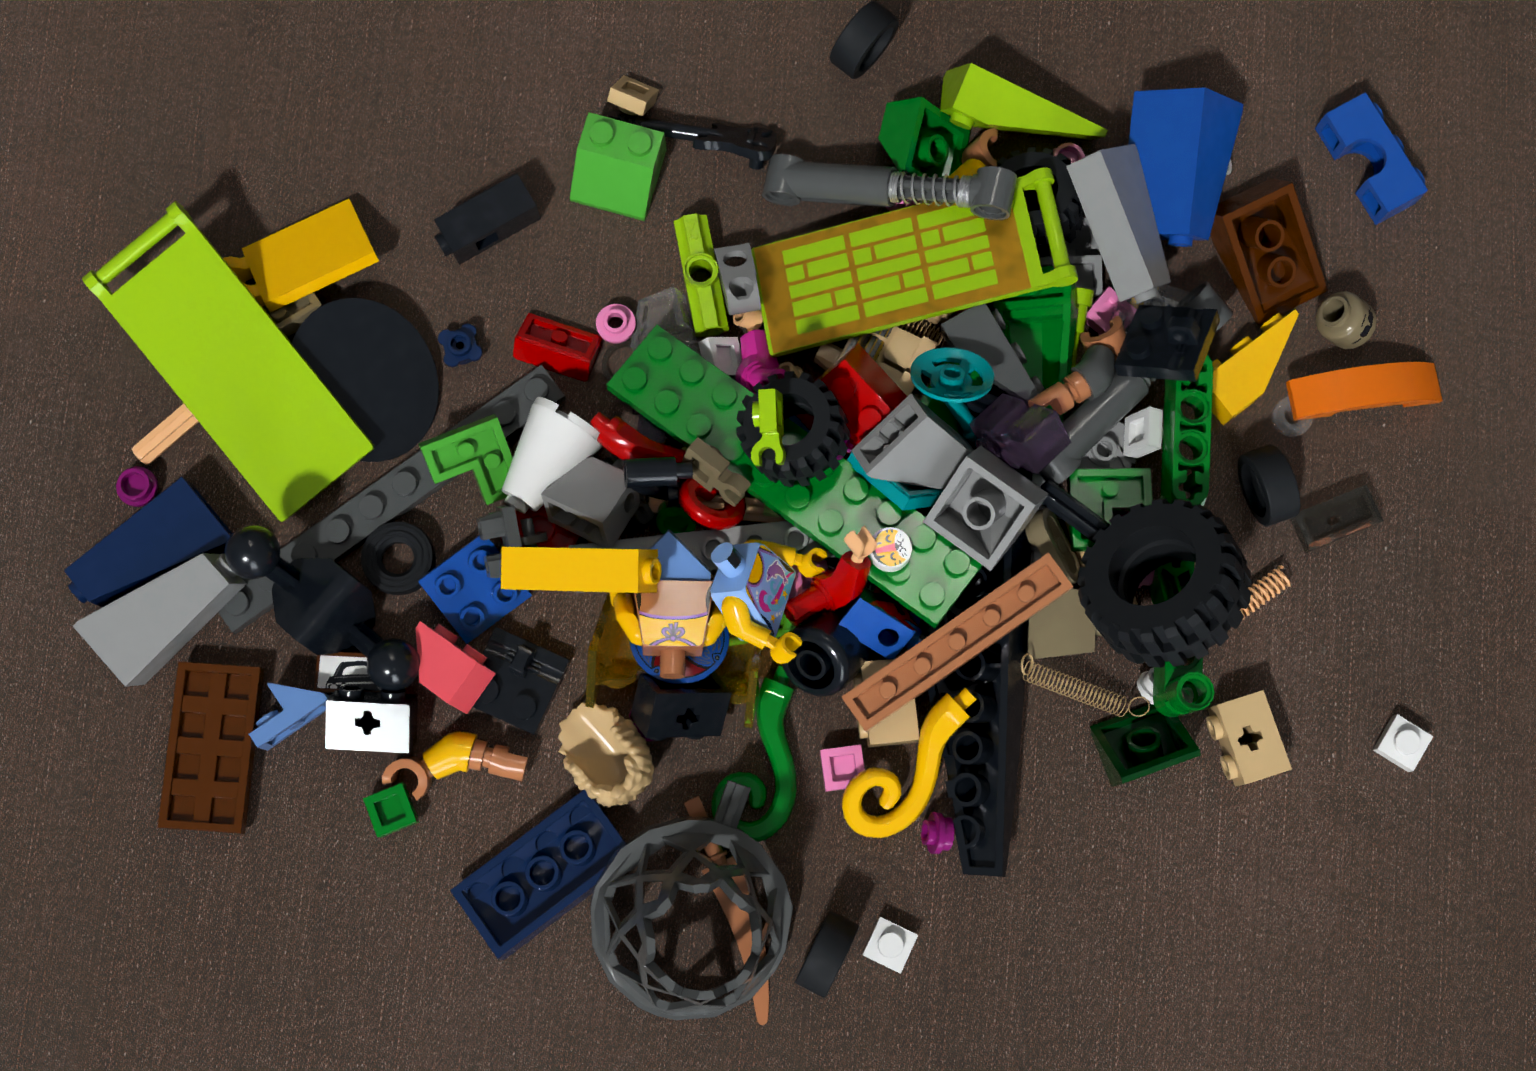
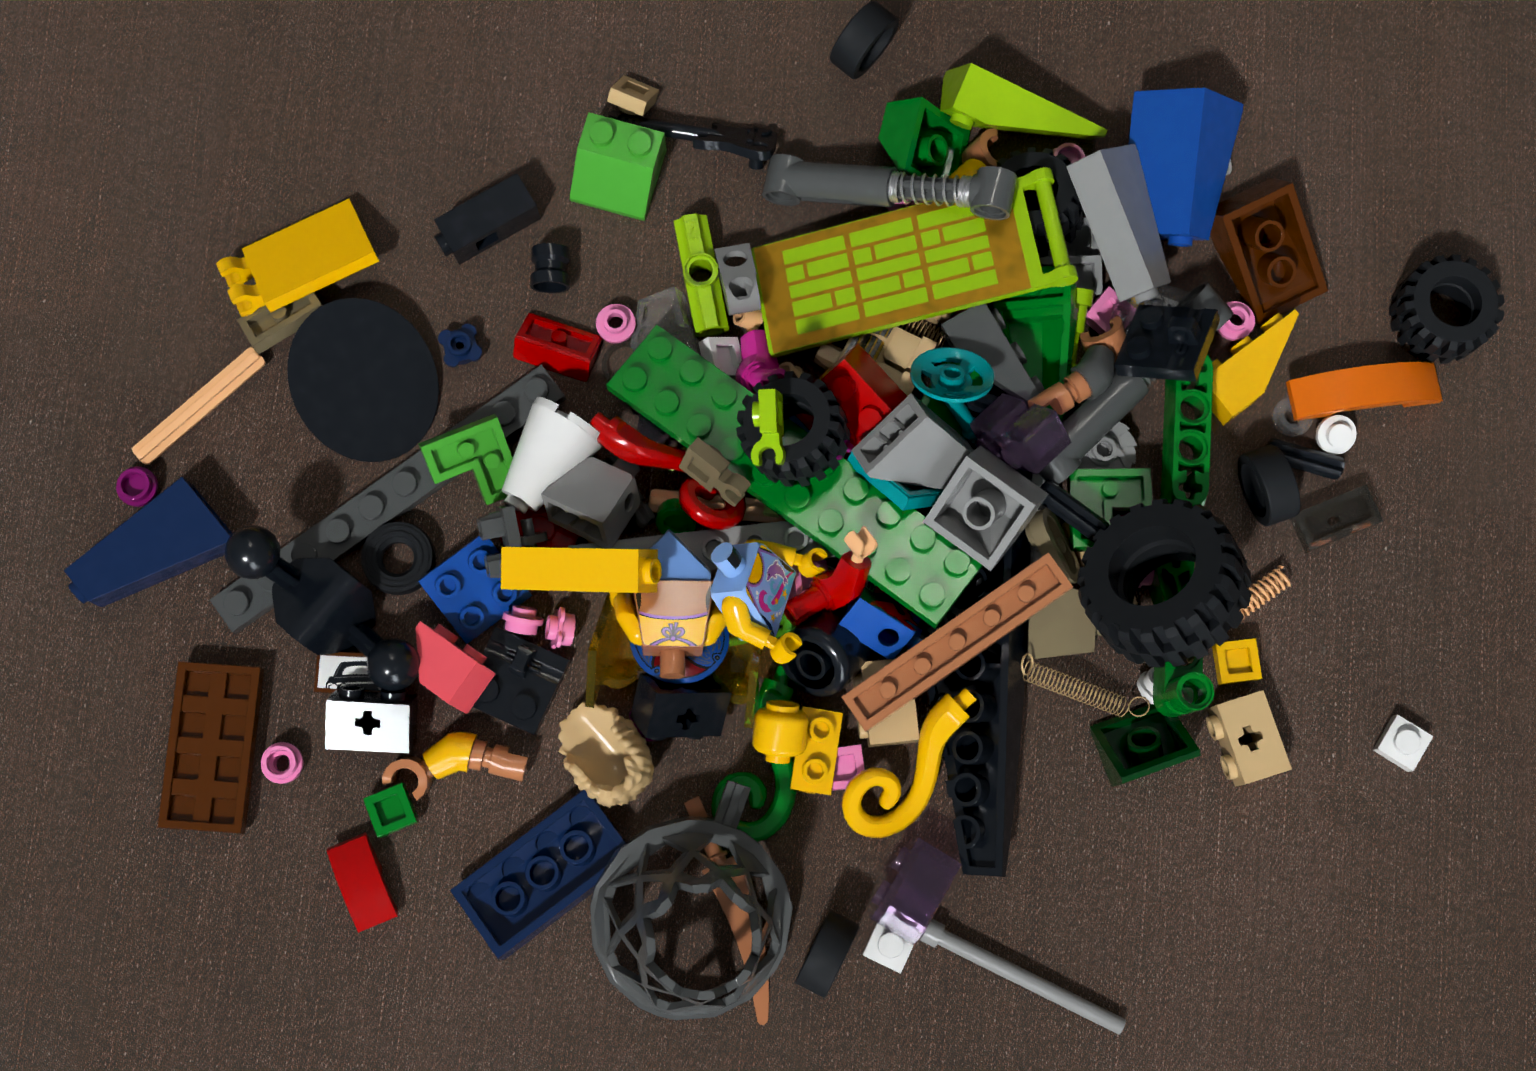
(159, 618): light grey slope -> none
(232, 366): lime flag -> none
(270, 758): none -> bright pink plate
(299, 709): medium blue slope -> none
(362, 882): none -> red slope
(522, 620): none -> bright pink plate
(550, 268): none -> black wheel
(560, 628): none -> bright pink plate
(657, 477): black plant -> none
(780, 731): none -> yellow head
(815, 767): none -> yellow hinge
(892, 550): tile -> none
(915, 891): none -> clear purple brick
(937, 833): magenta plate -> none
(937, 935): none -> light grey bar
(1143, 432): white plate -> none
(1234, 332): none -> bright pink plate
(1237, 661): none -> yellow plate
(1311, 459): none -> black axle
(1336, 434): none -> white plate
(1346, 320): dark tan head -> none
(1361, 129): blue arch -> none
(1467, 287): none -> black tyre

